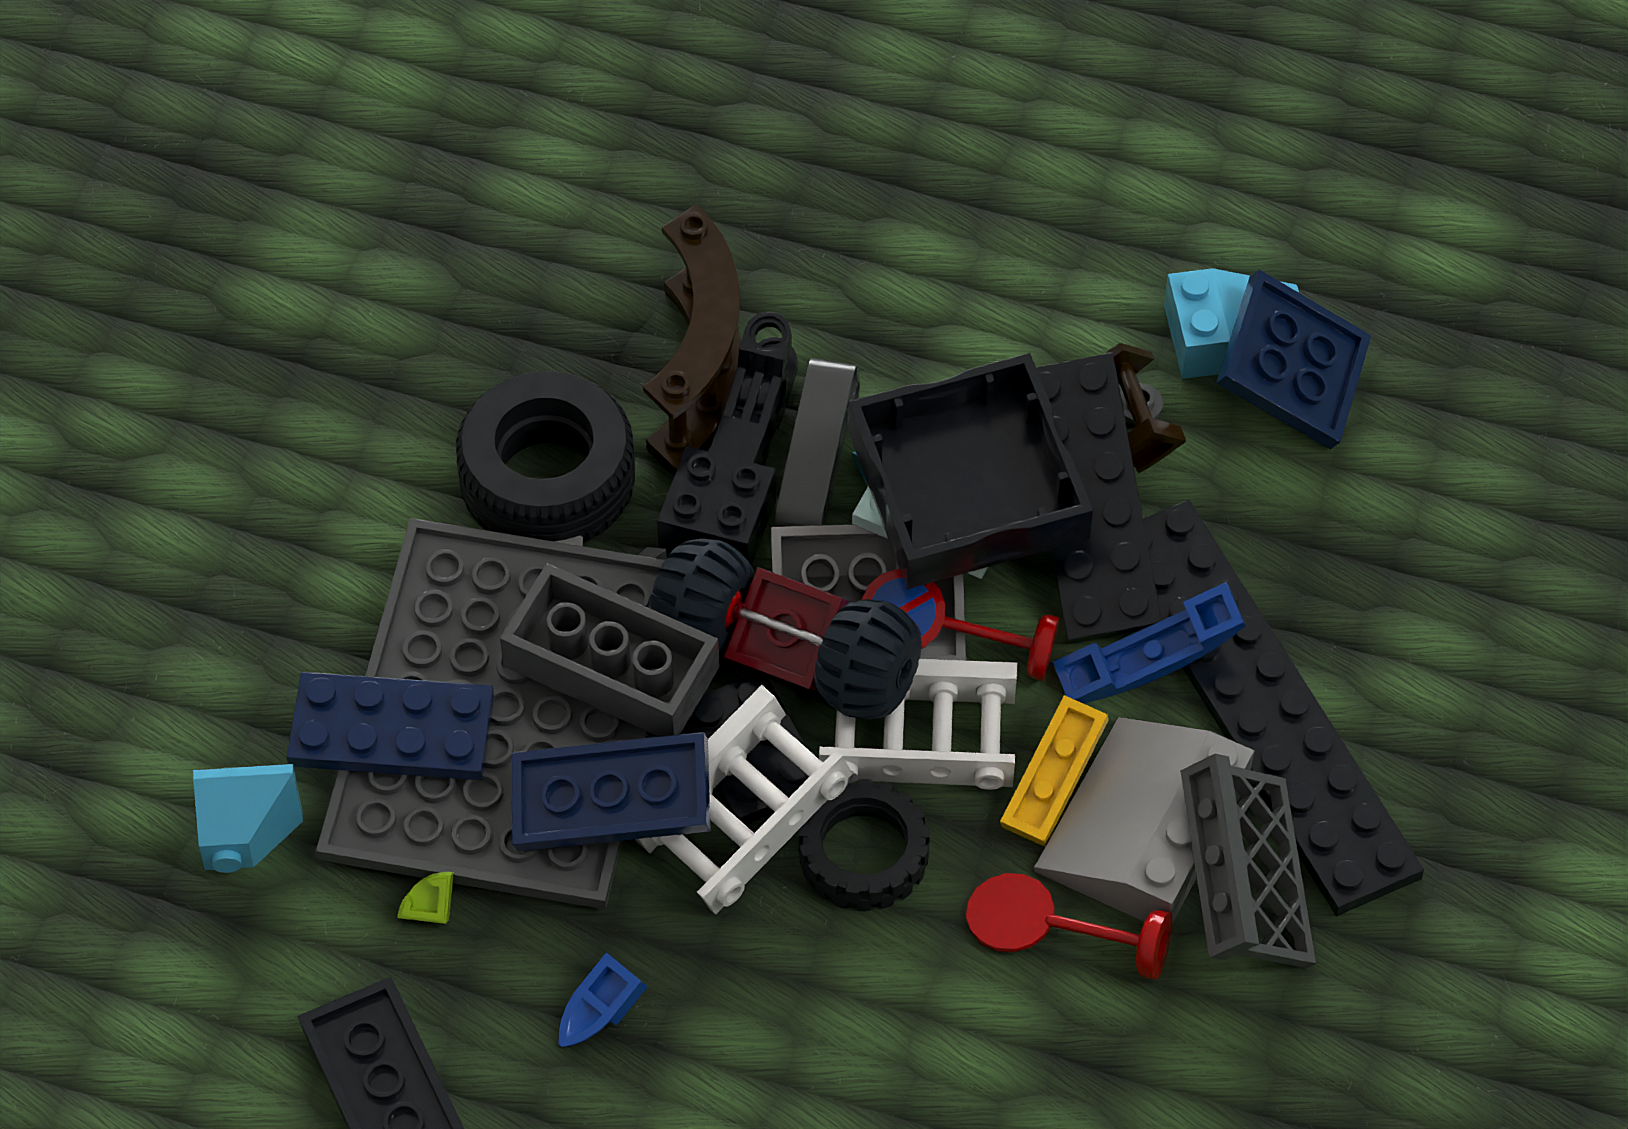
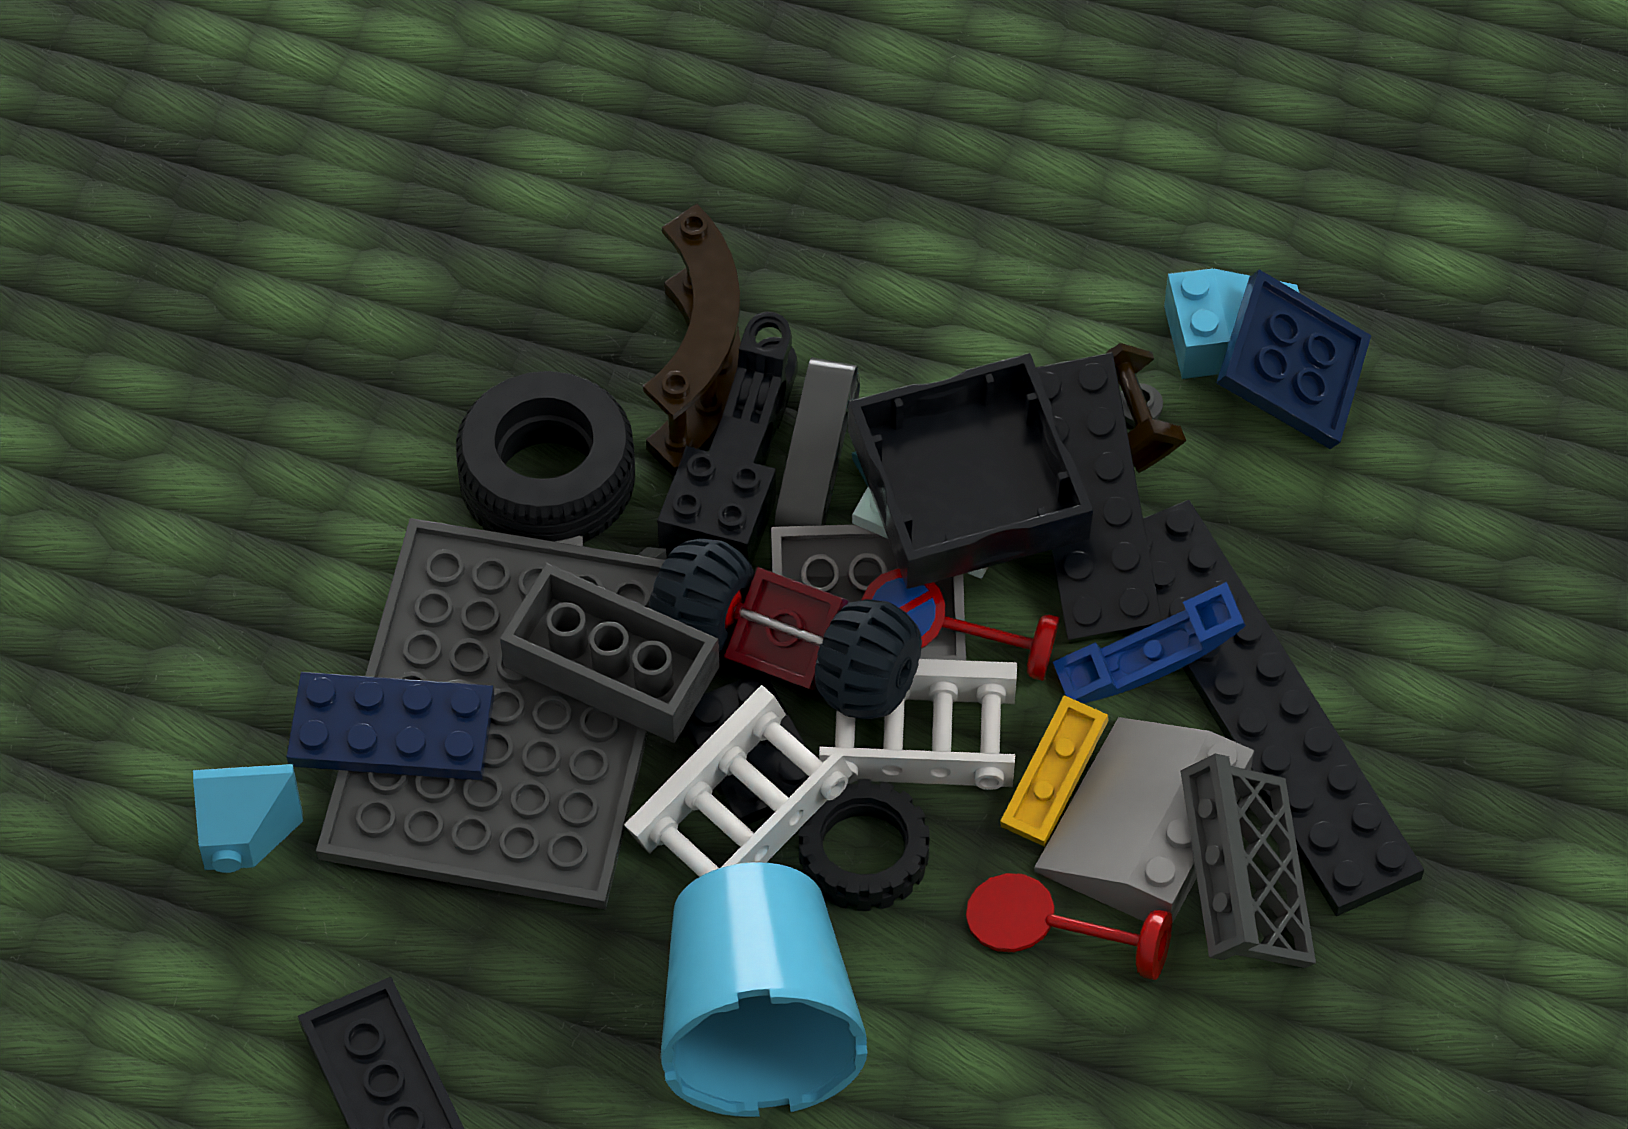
(429, 899): lime tile -> none
(599, 999): blue plate -> none
(610, 792): dark blue plate -> none
(757, 995): none -> medium azure cone

